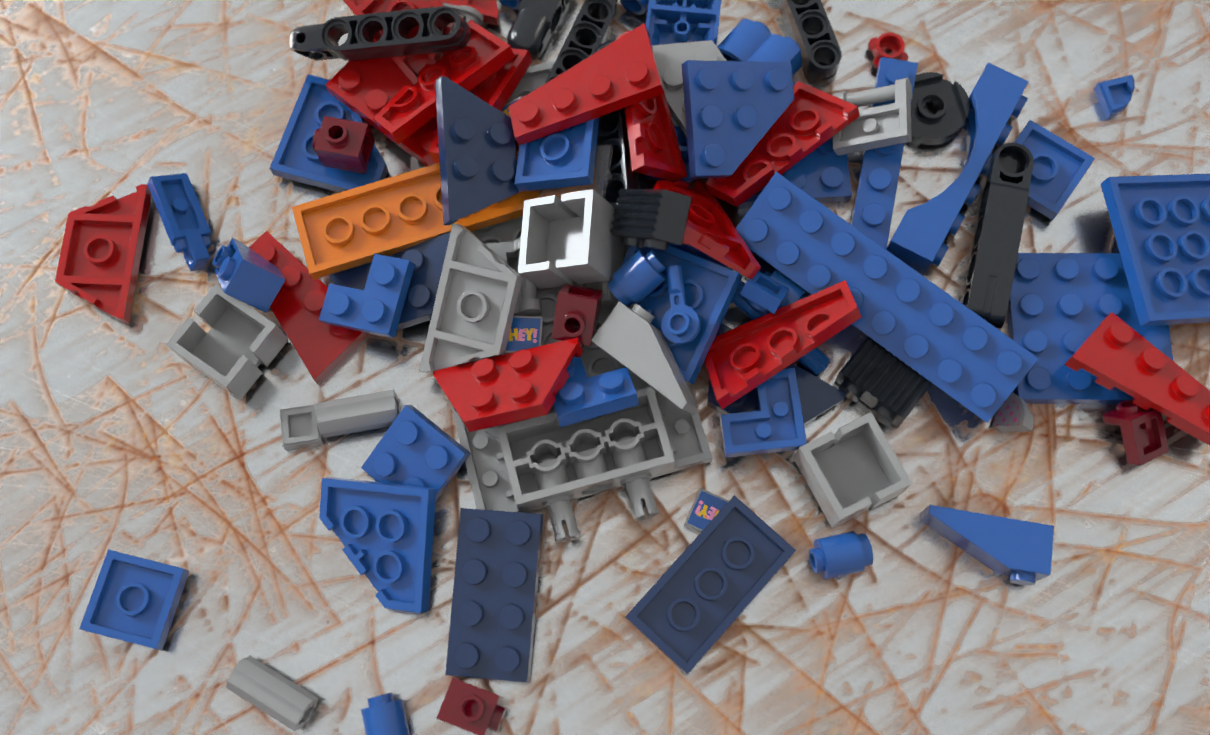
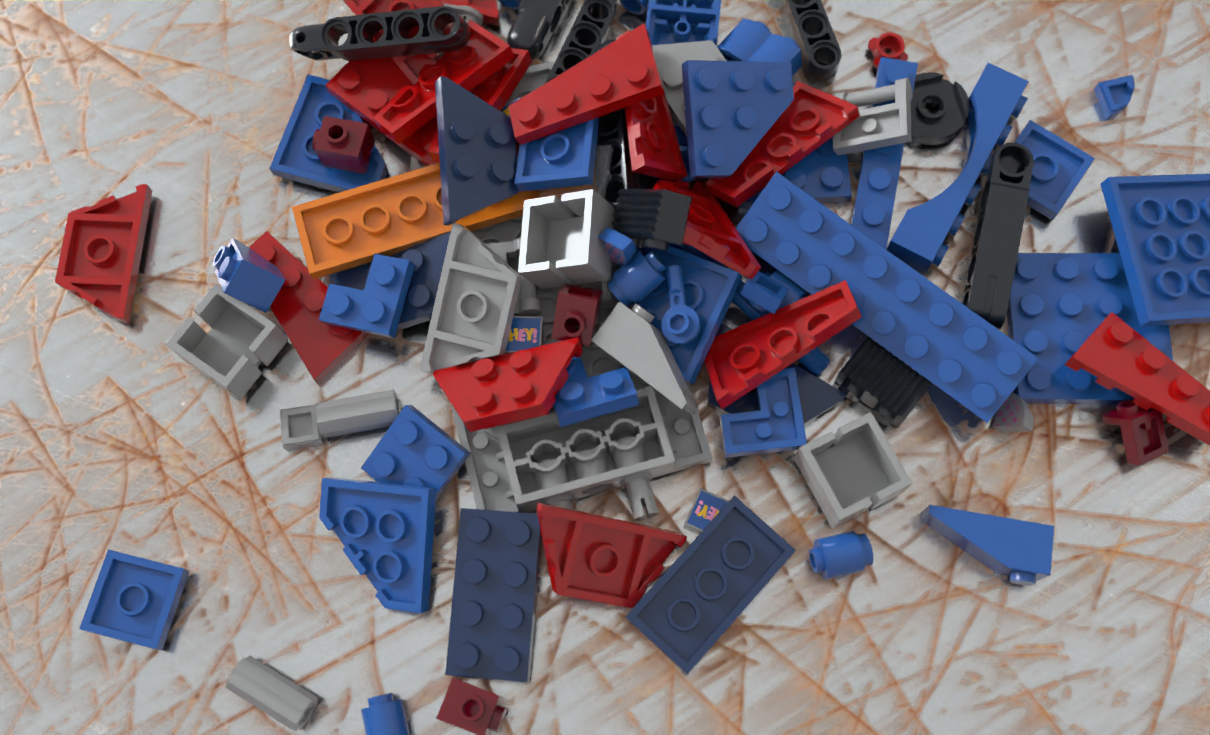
(182, 217): blue hinge -> none
(602, 555): none -> red wing
(618, 246): none -> blue tile

